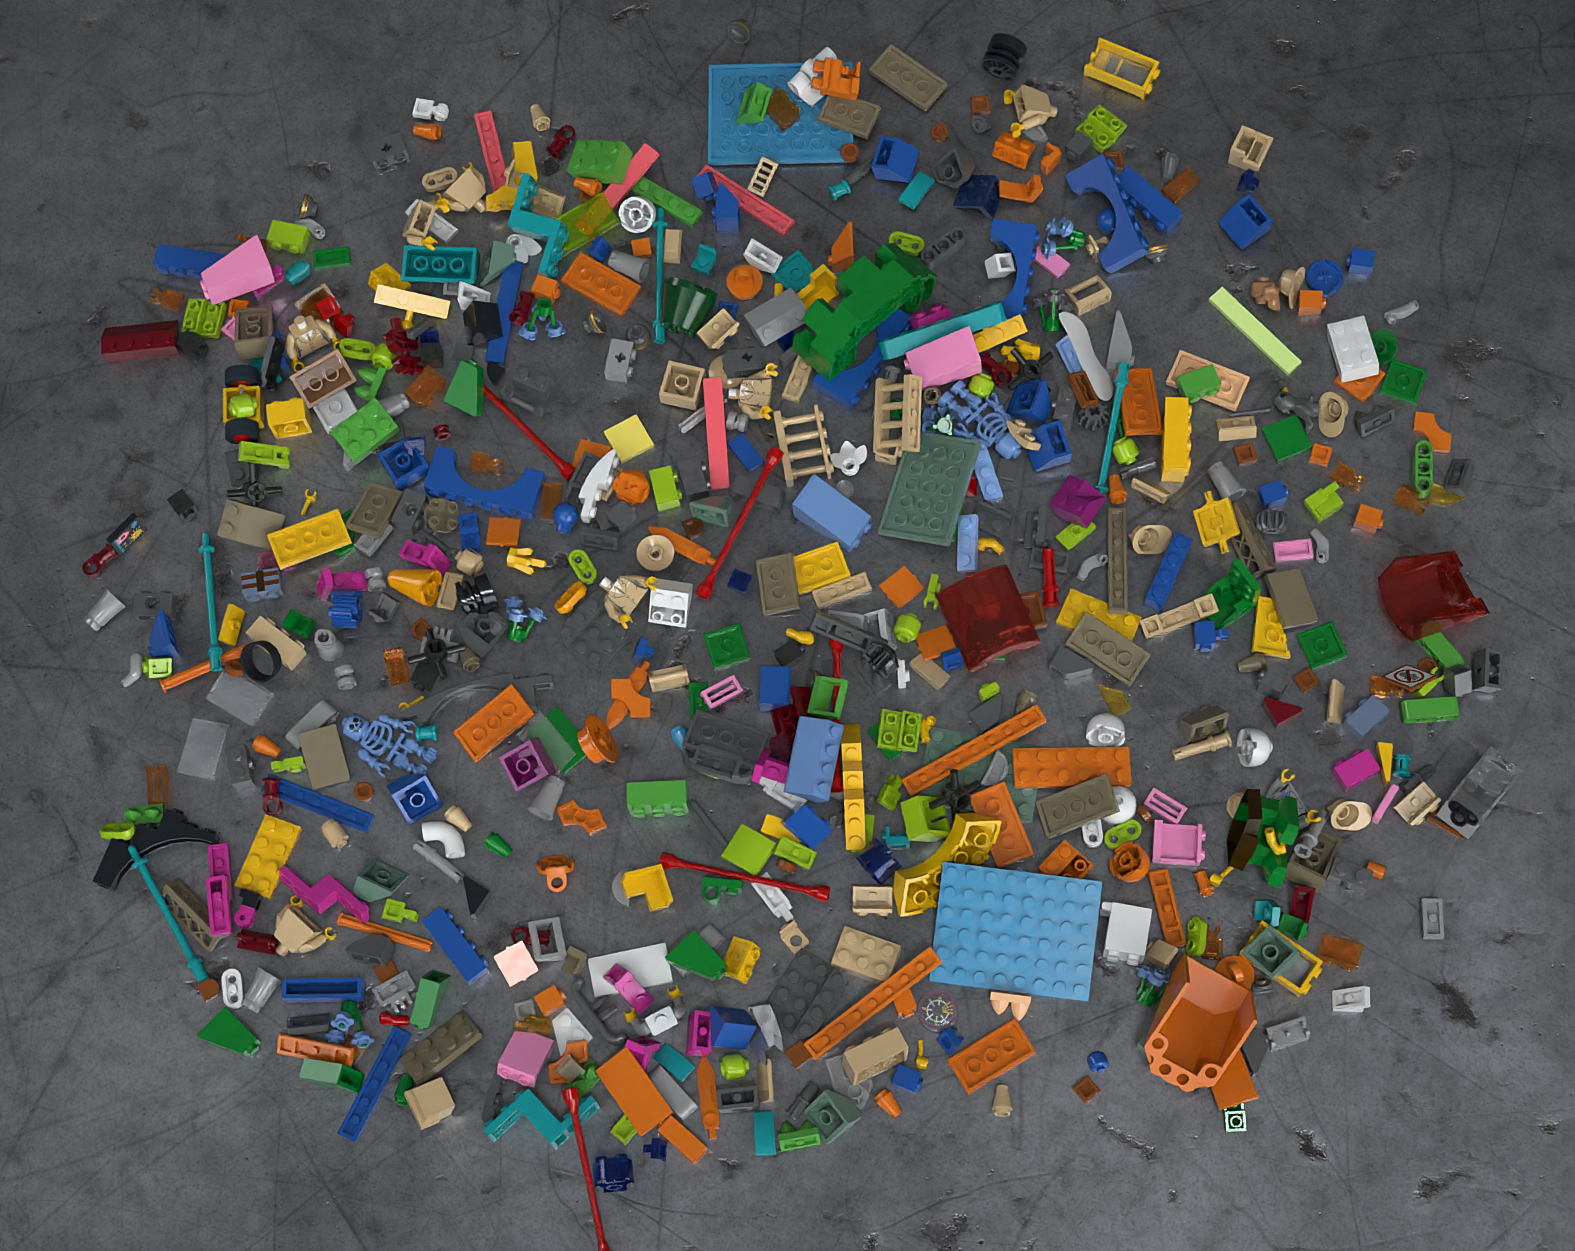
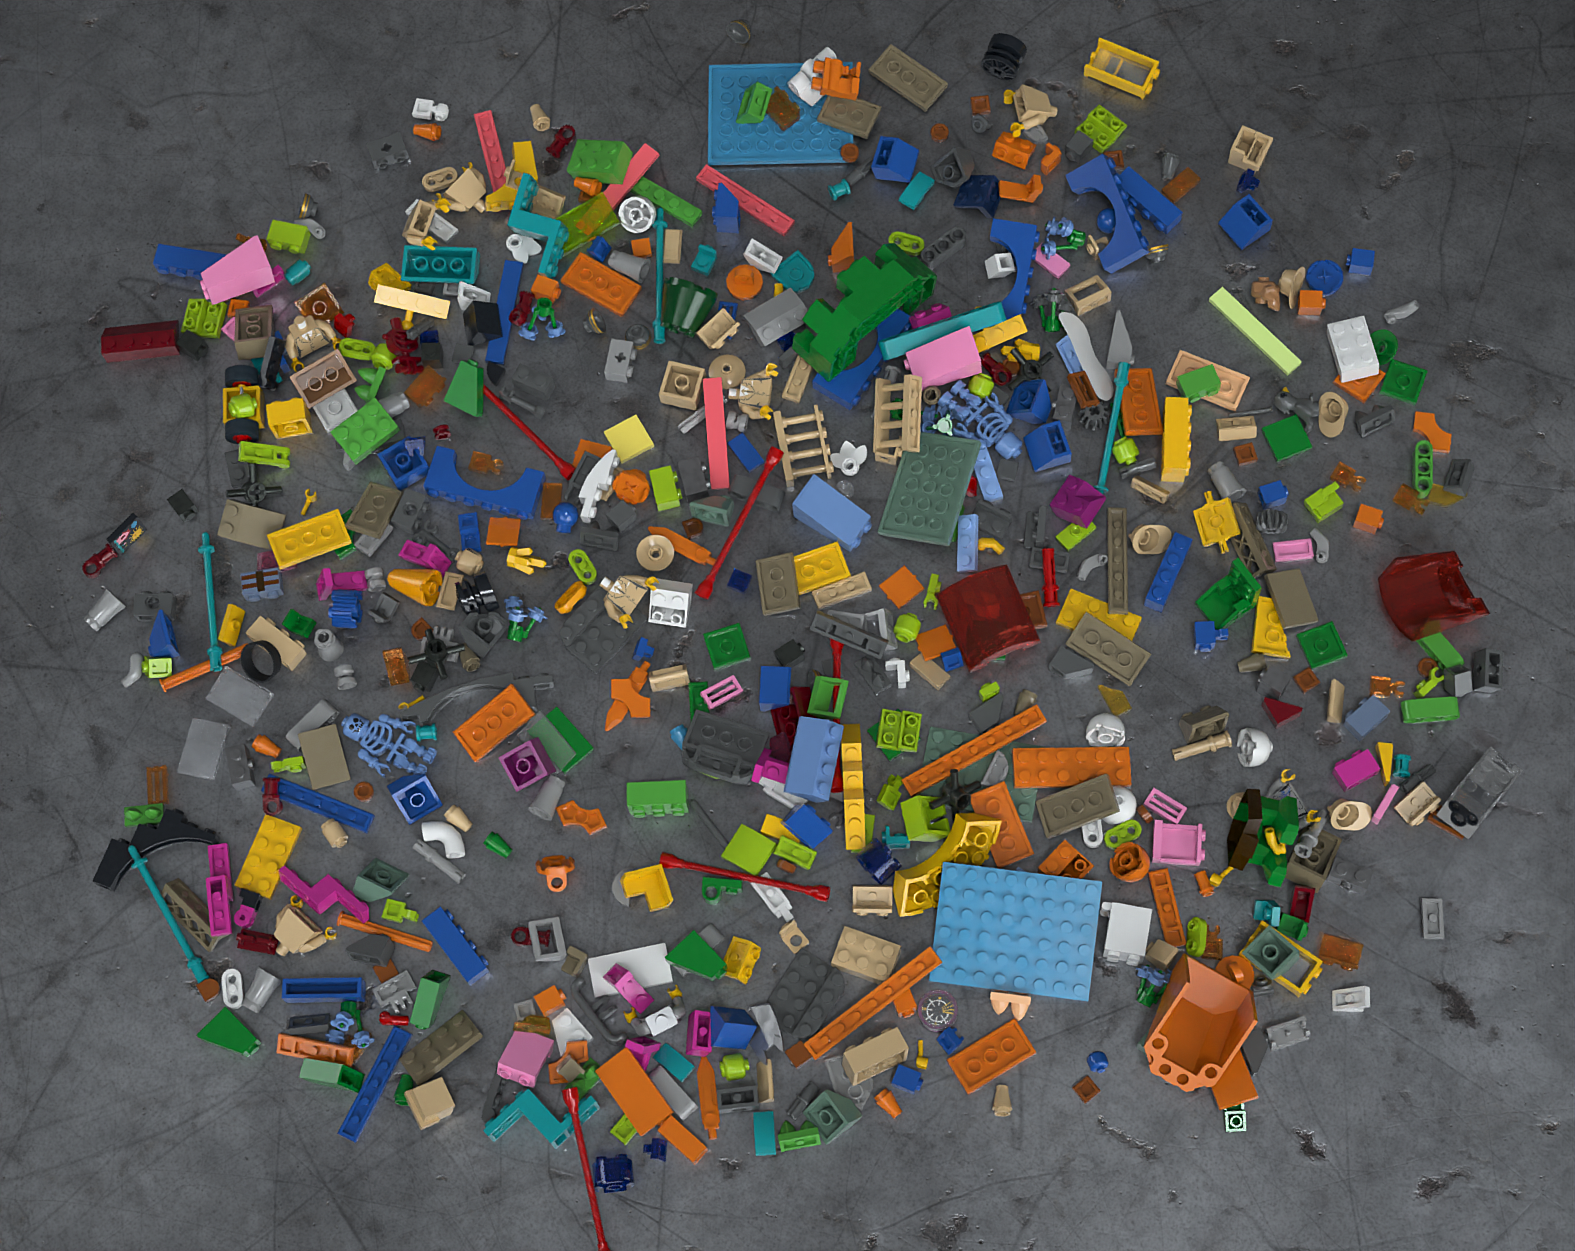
(117, 830): lime plate -> none
(169, 300): clear orange plate -> none
(234, 668): dark orange tile -> none
(327, 308): red tile -> none
(331, 258): green tile -> none
(441, 515): dark tan dish -> none
(476, 896): black slope -> none
(496, 261): sand green slope -> none
(515, 963): piece -> none
(597, 741): orange piece -> none
(705, 186): blue brick -> none
(743, 362): dark grey brick -> none
(757, 173): tan slope -> none
(800, 636): yellow arm -> none
(821, 285): yellow panel -> none
(881, 659): black piece -> none
(925, 727): yellow arm -> none
(1022, 434): tan slope -> none
(1117, 492): orange cone -> none
(1179, 617): tan slope -> none
(1320, 454): orange tile -> none
(1378, 869): orange hinge -> none
(1409, 678): piece -> none

